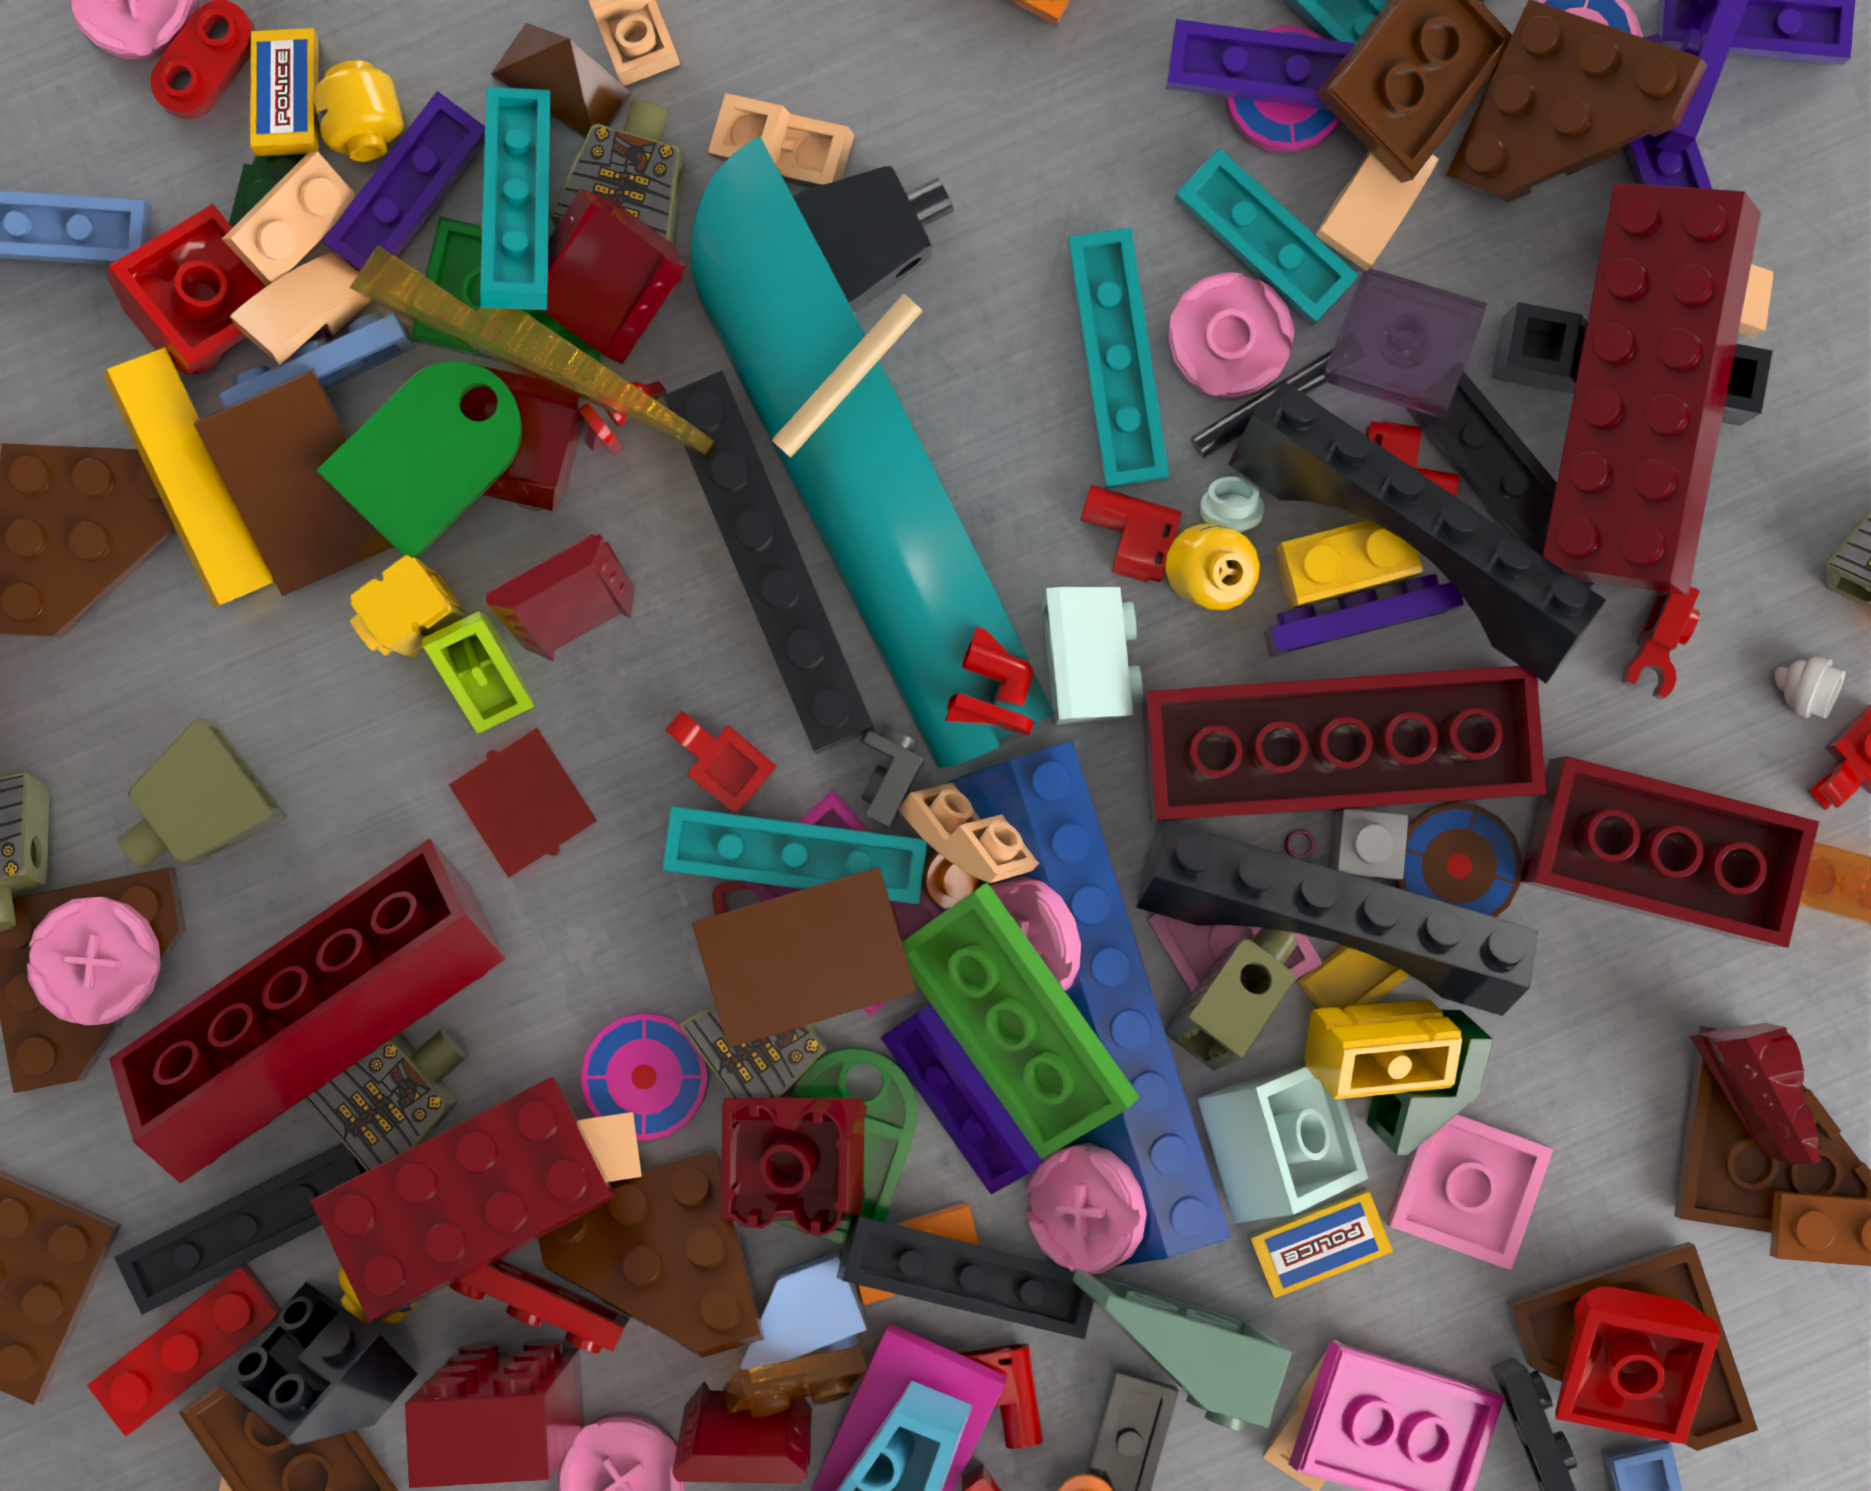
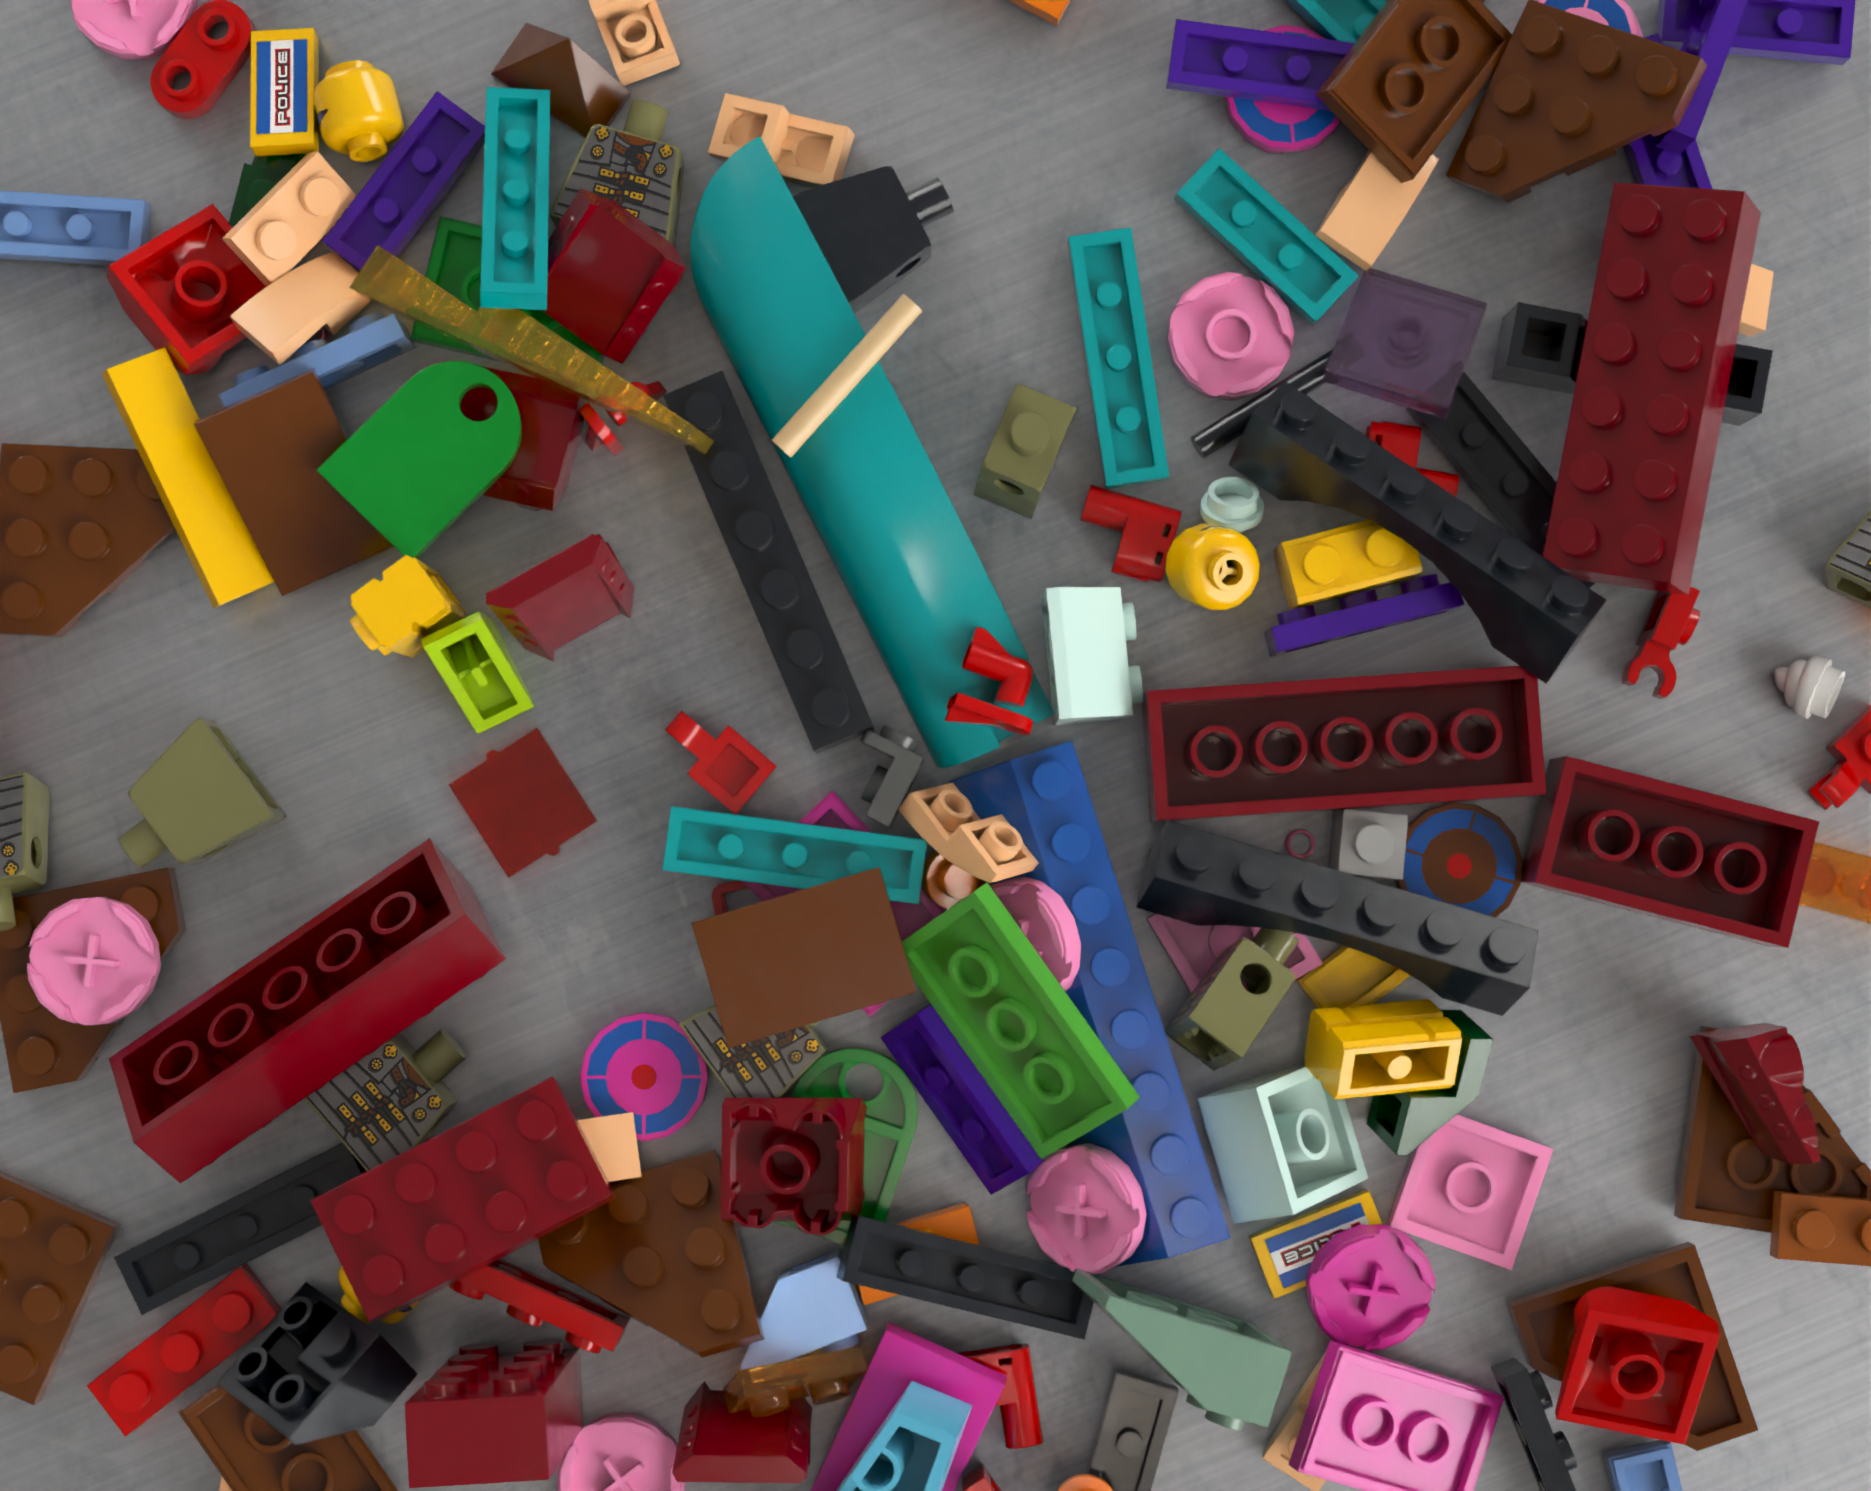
(1024, 450): none -> olive torso
(1370, 1287): none -> dark pink tile

